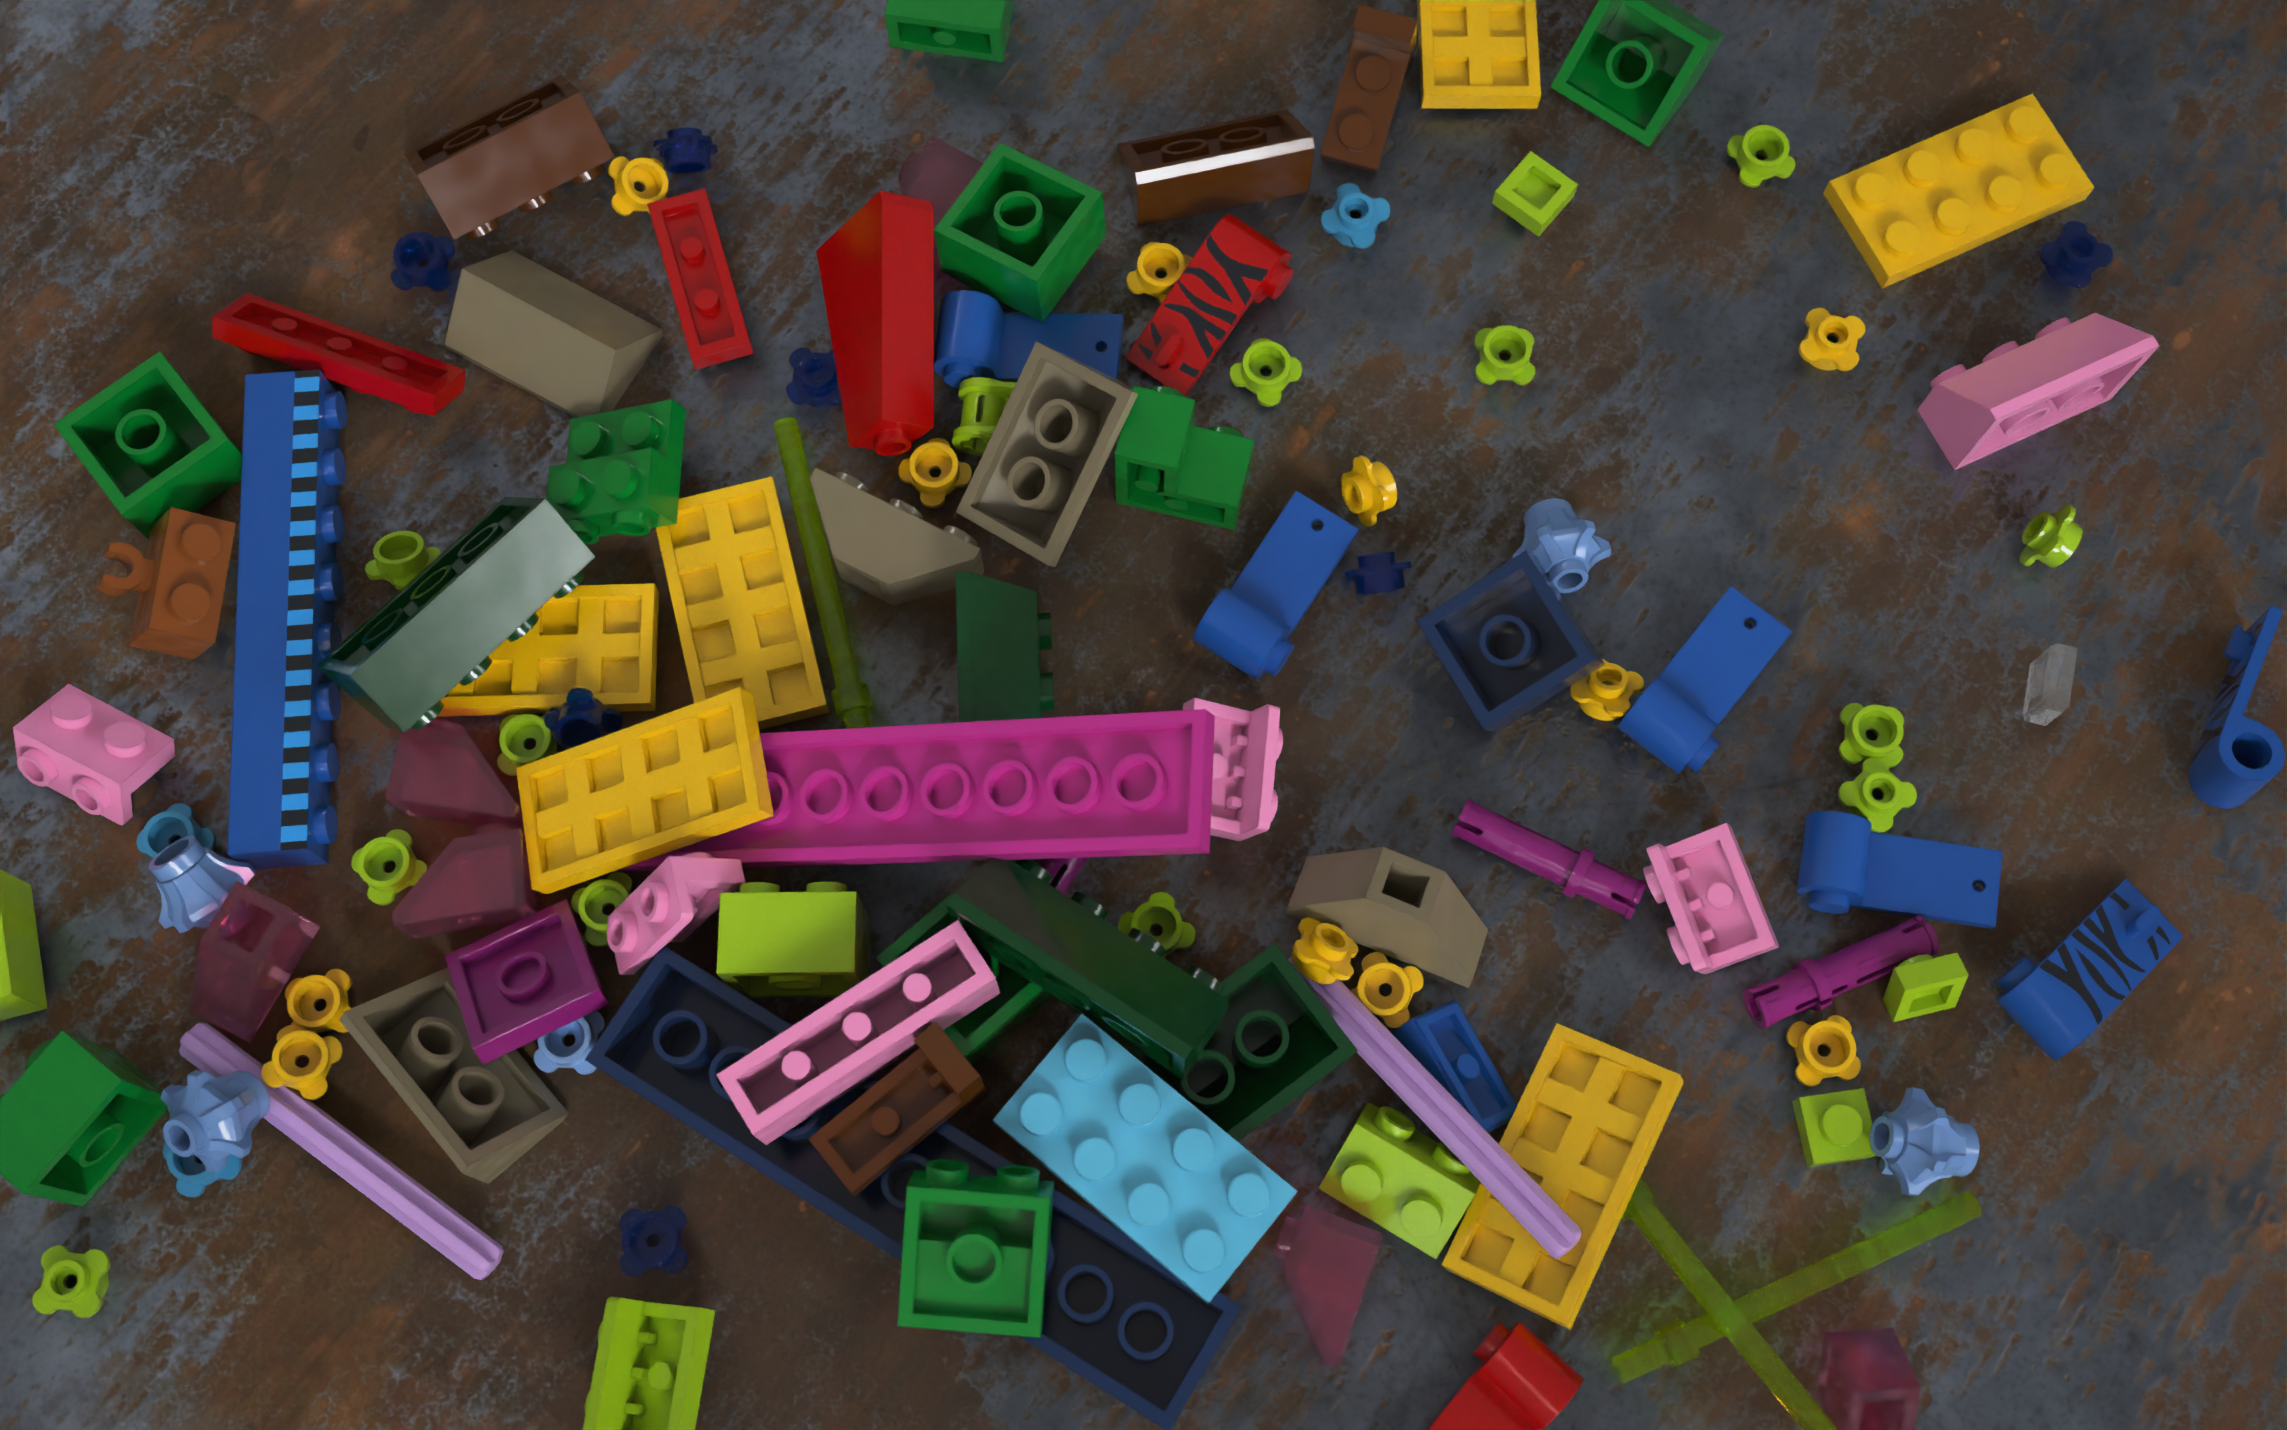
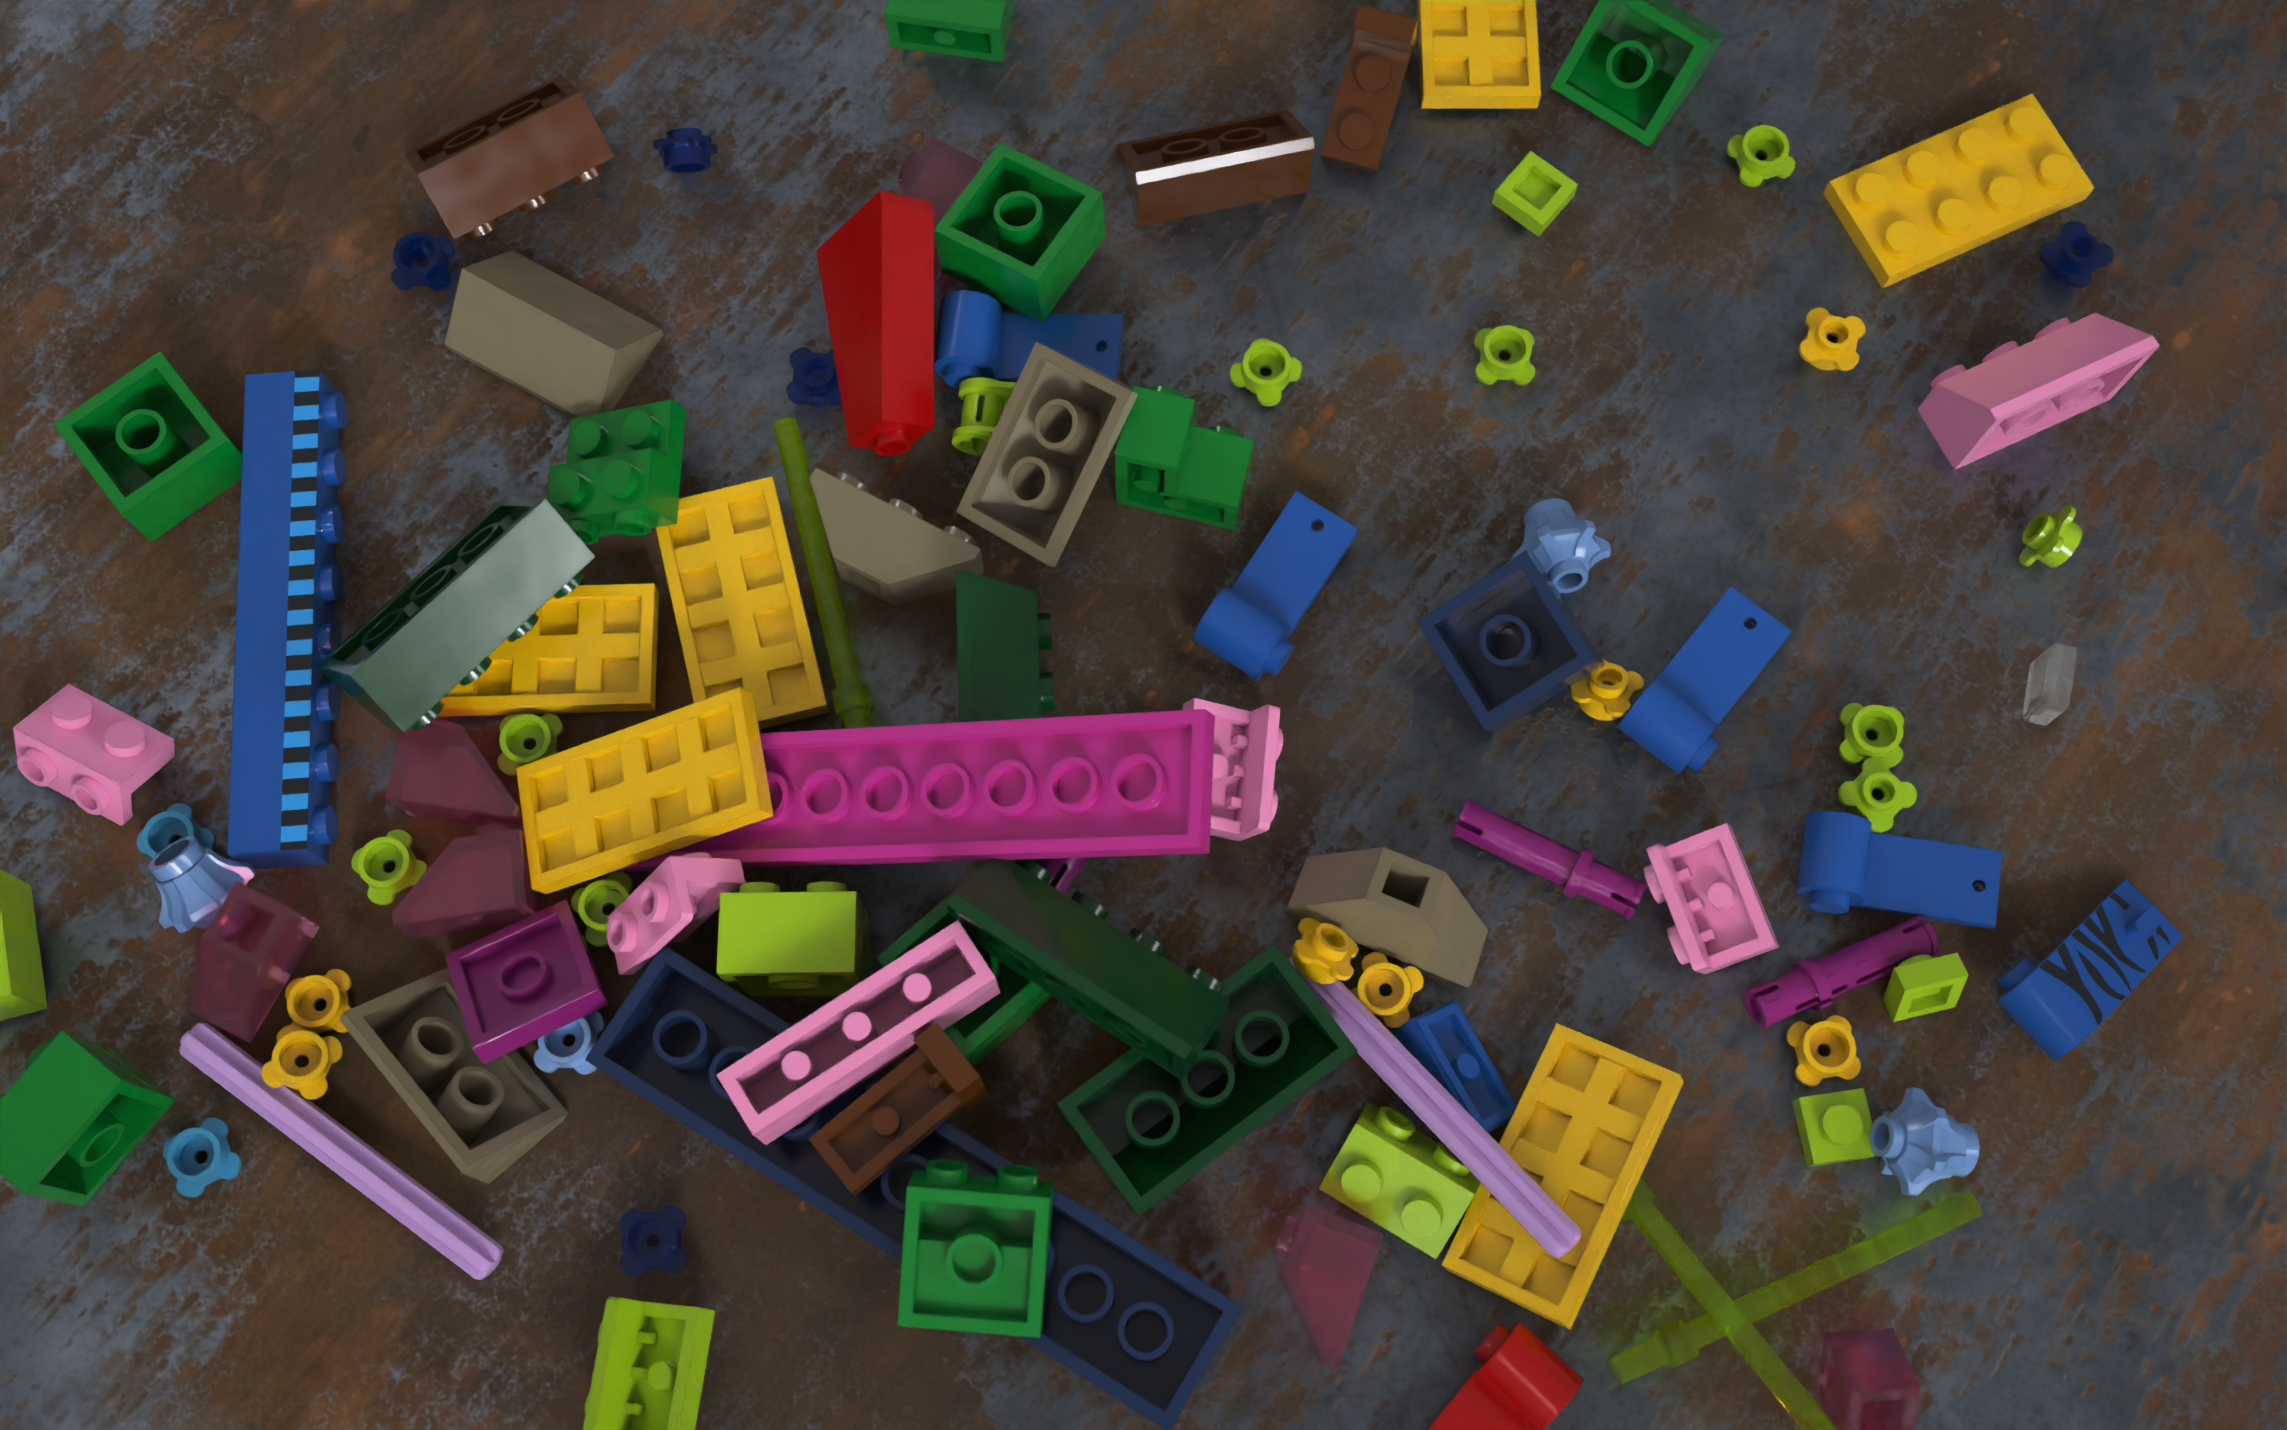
(91, 1285): lime plate -> none
(177, 582): dark orange brick -> none
(214, 1116): medium blue rock -> none
(340, 353): red plate -> none
(400, 558): lime plate -> none
(581, 719): plate -> none
(643, 170): yellow plate -> none
(700, 279): red plate -> none
(929, 456): yellow plate -> none
(1145, 1158): medium azure plate -> none
(1155, 258): yellow plate -> none
(1160, 912): lime plate -> none
(1208, 301): red door -> none
(1351, 231): dark azure plate -> none
(1368, 489): yellow plate -> none
(1378, 573): clear blue plate -> none
(2234, 751): blue door -> none

